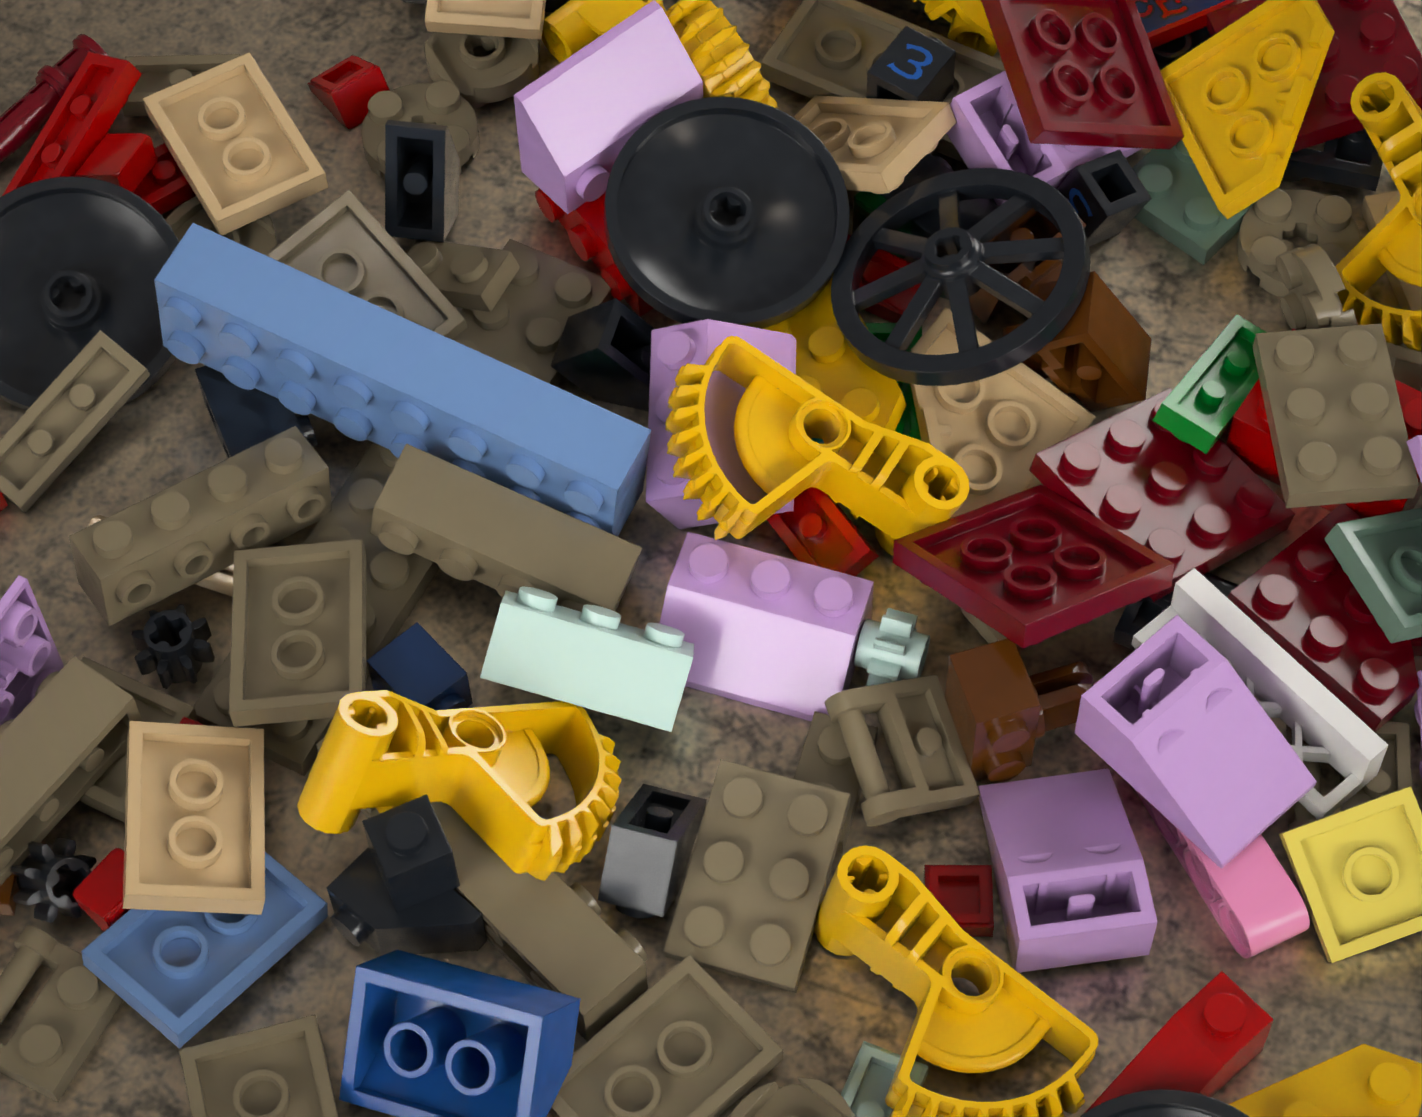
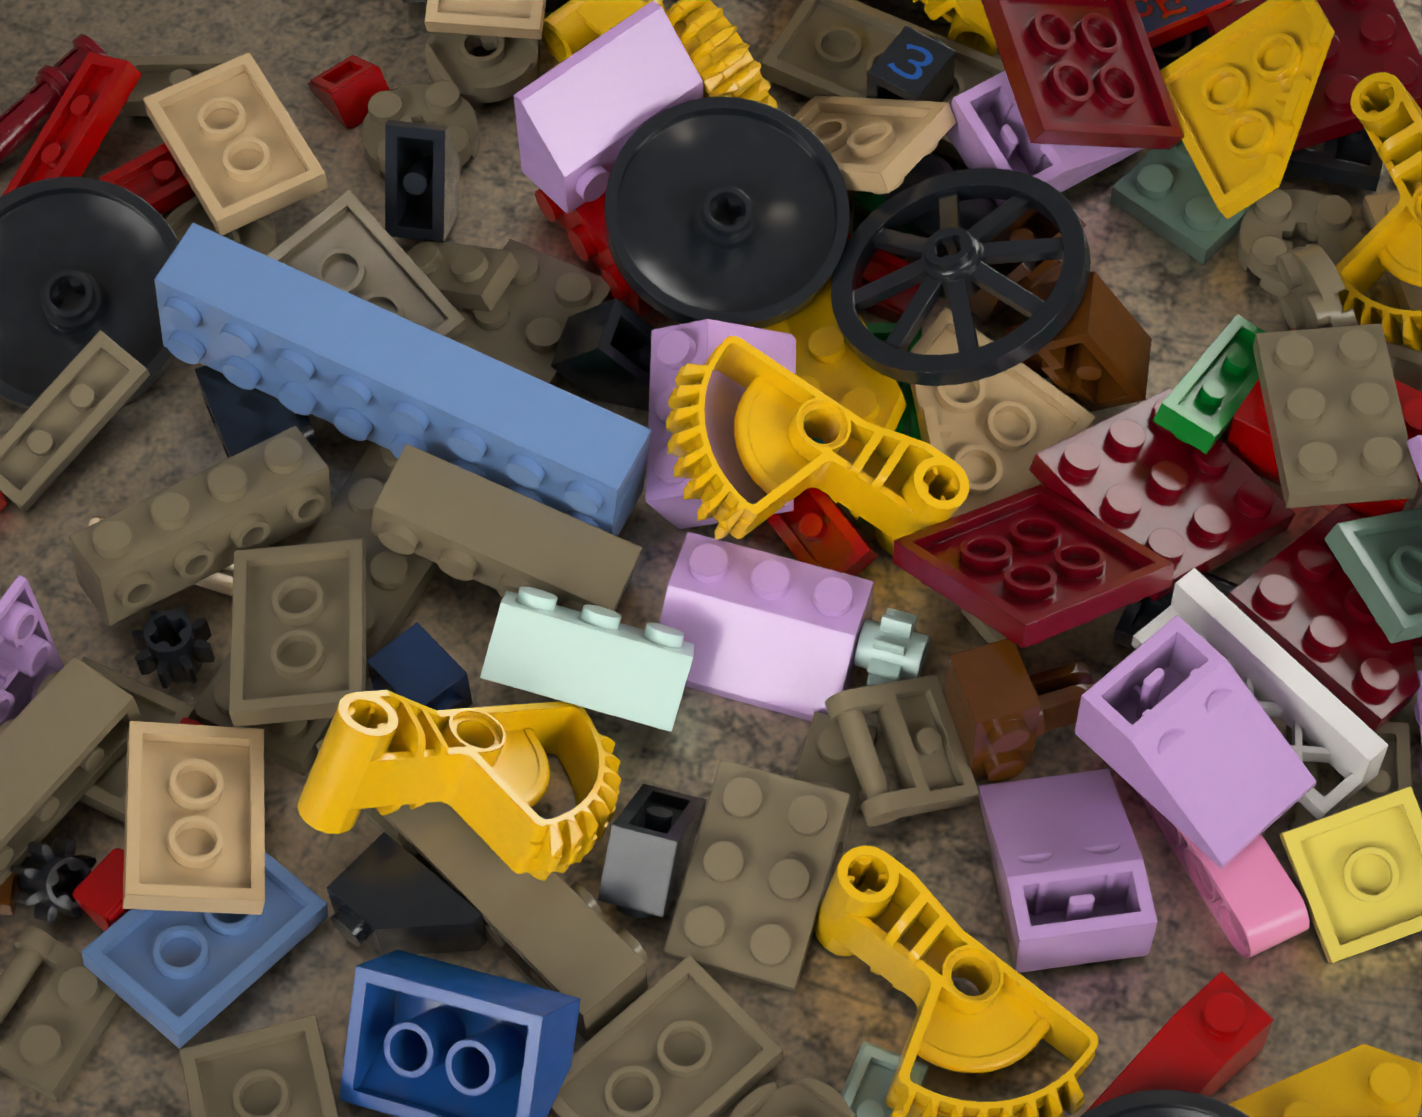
(121, 160): red slope -> none
(411, 853): black brick -> none
(964, 894): red tile -> none
(1105, 195): black brick -> none

